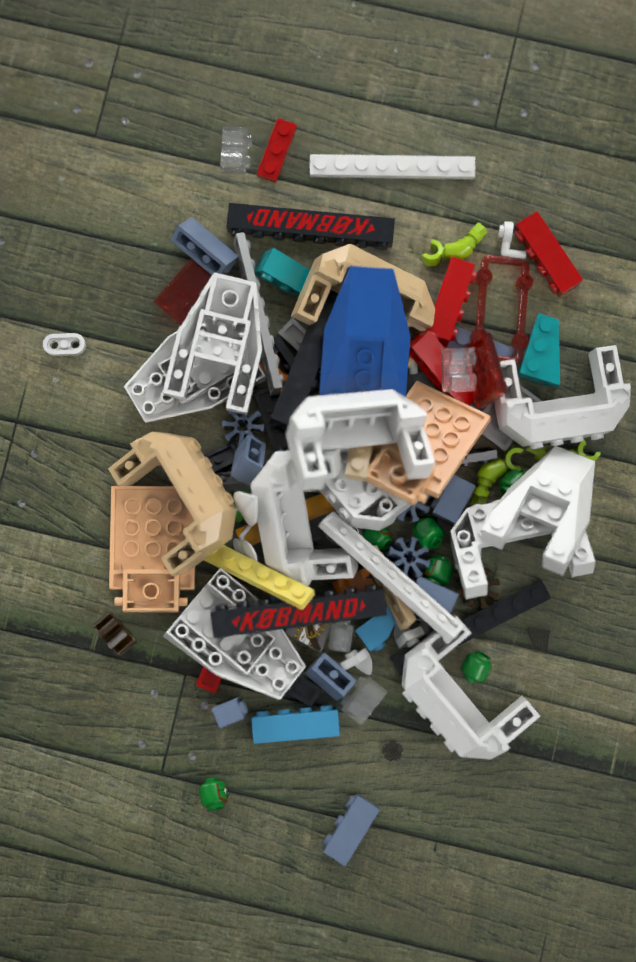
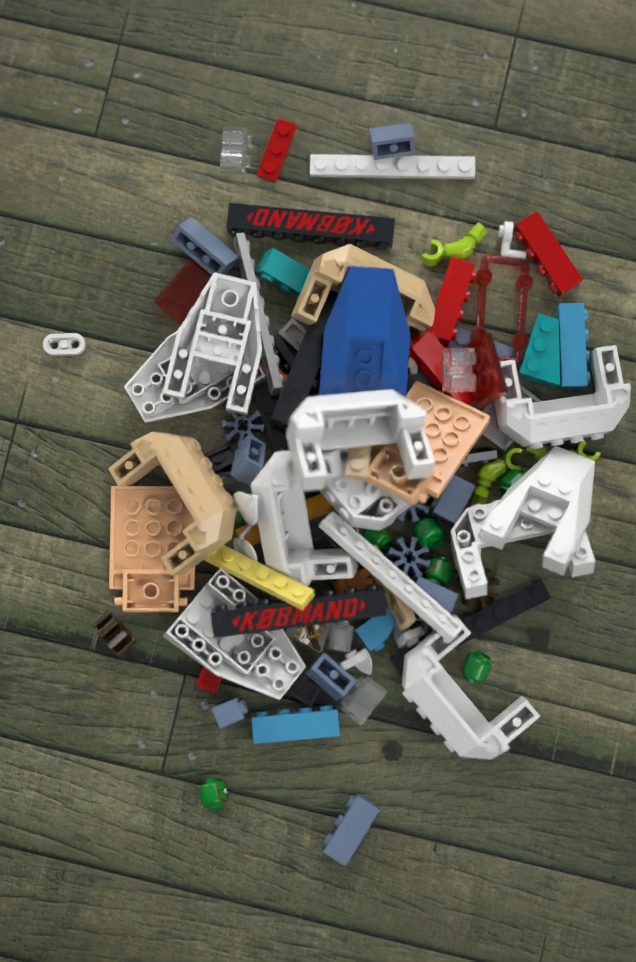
(392, 141): none -> sand blue brick
(573, 346): none -> dark azure brick

